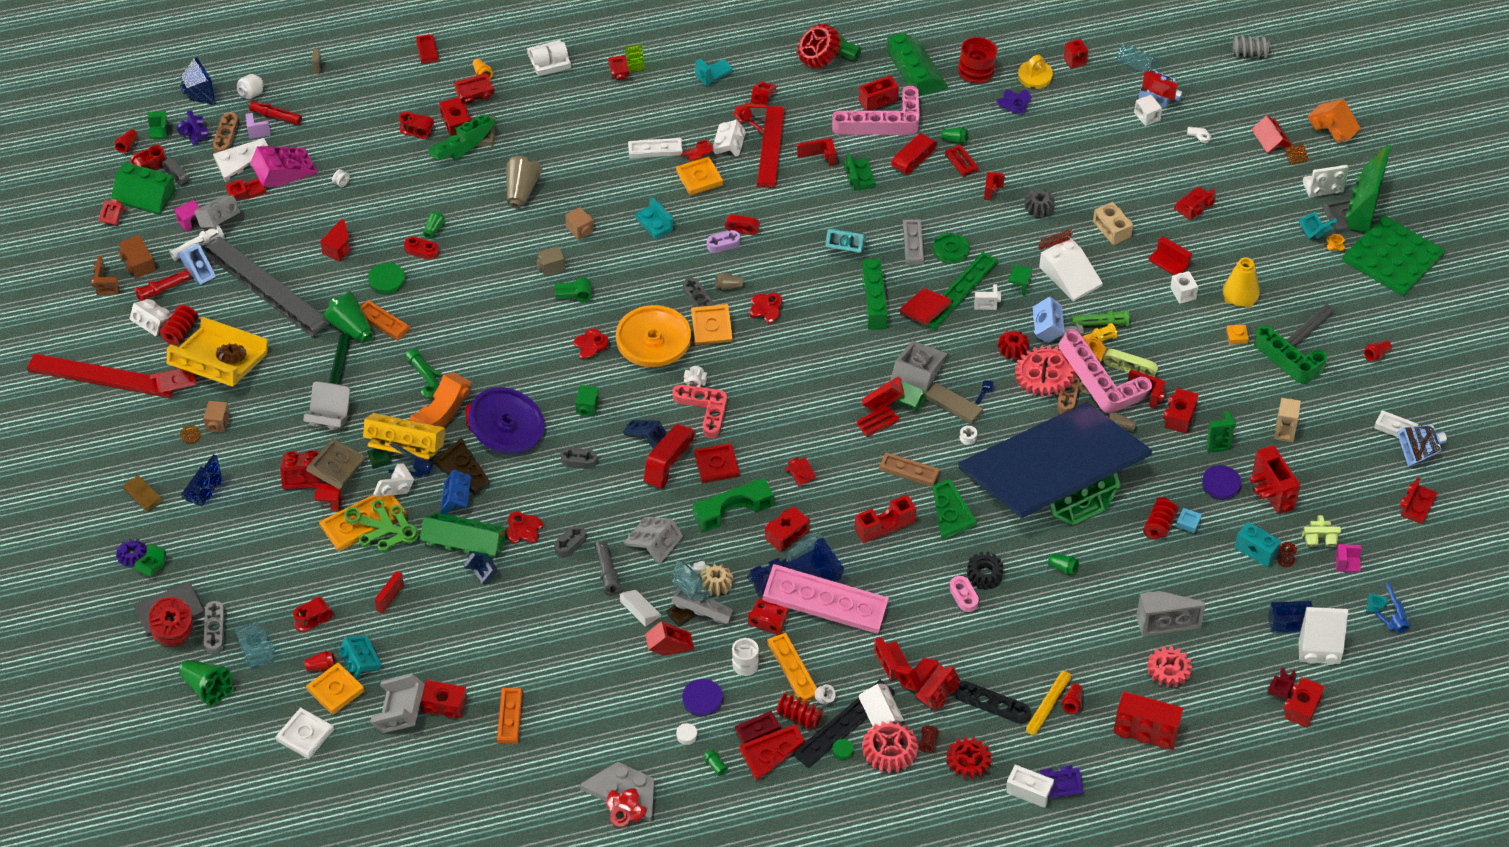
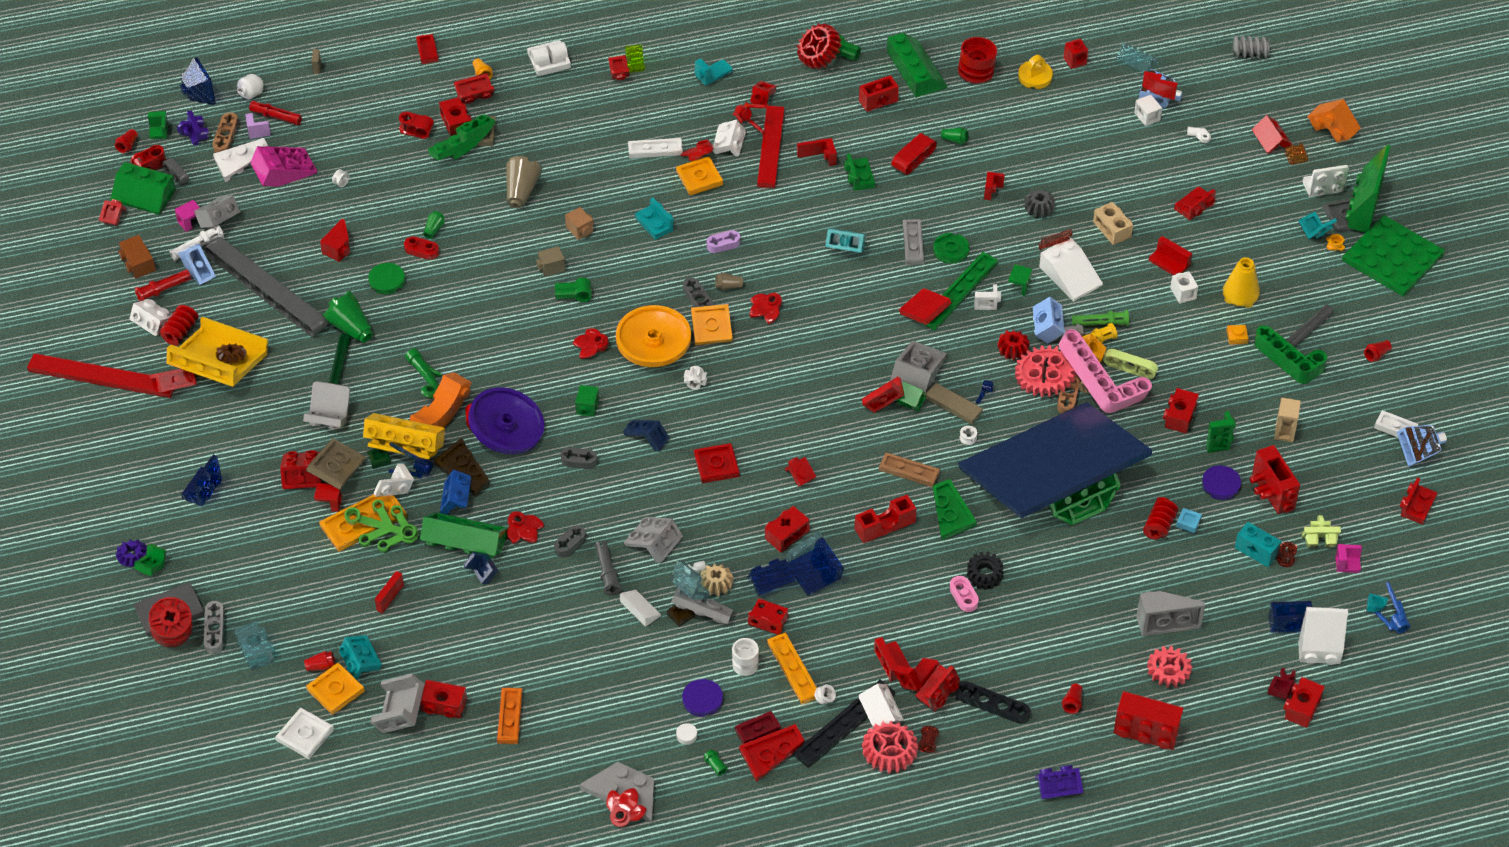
(102, 284): dark orange bracket -> none
(142, 493): pearl gold tile -> none
(190, 434): clear orange tile -> none
(207, 680): green cone -> none
(216, 416): medium nougat brick -> none
(246, 190): red slope -> none
(313, 612): red piece -> none
(384, 321): orange tile -> none
(666, 454): red beam -> none
(668, 639): red slope -> none
(711, 405): coral beam -> none
(742, 224): red beam -> none
(753, 495): green arch -> none
(799, 712): red piece -> none
(825, 598): bright pink plate -> none
(843, 749): green tile -> none
(875, 295): green arch -> none
(875, 419): red tile -> none
(881, 122): bright pink beam -> none
(958, 162): red tile -> none
(968, 758): red gear -> none
(1015, 102): dark purple plate -> none
(1029, 786): white panel -> none
(1048, 703): yellow axle -> none
(1064, 563): green cone -> none
(1124, 422): dark tan cone -> none
(1158, 387): red bracket -> none

